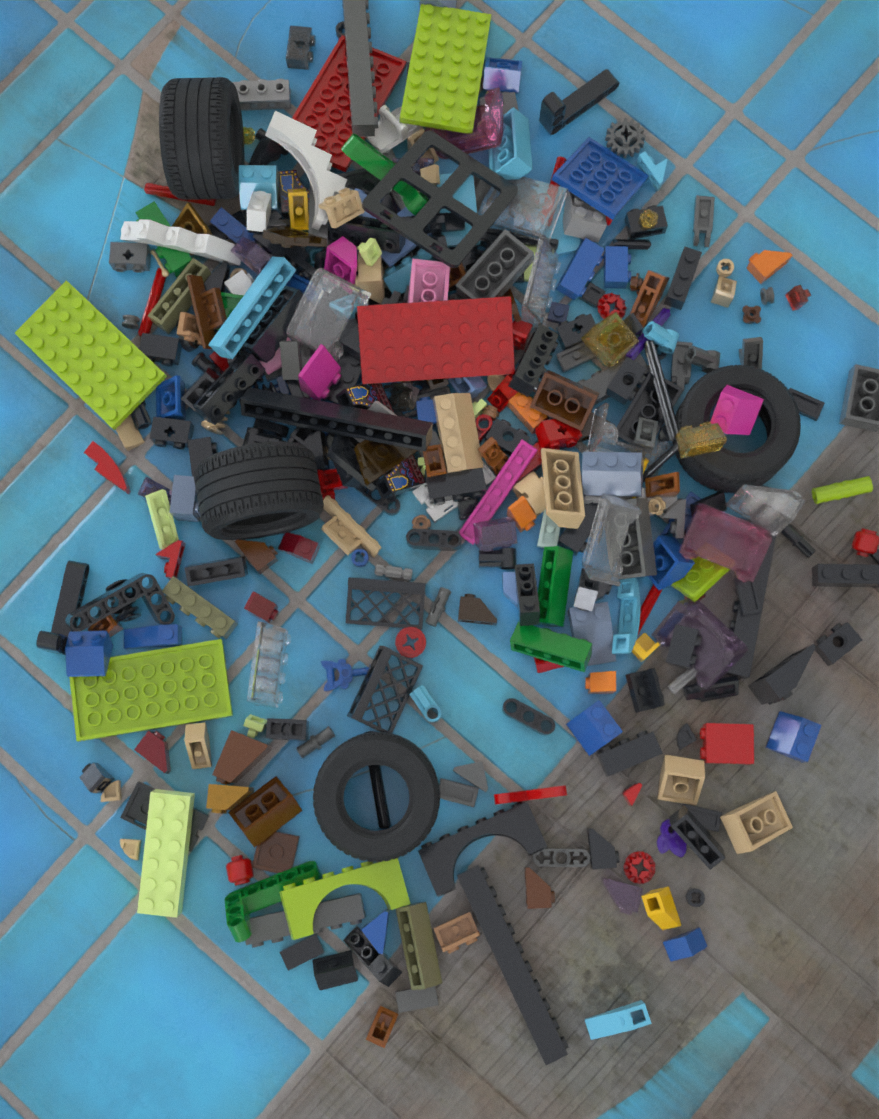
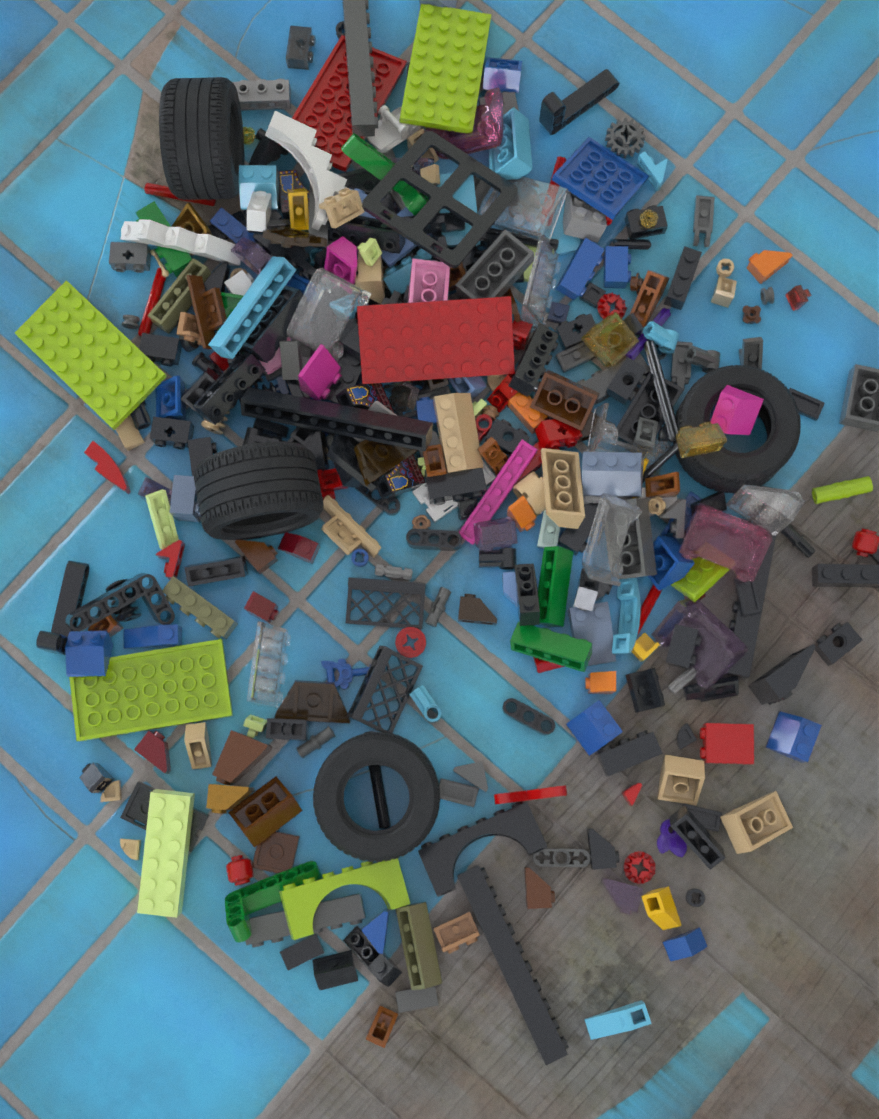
(313, 702): none -> dark brown wing

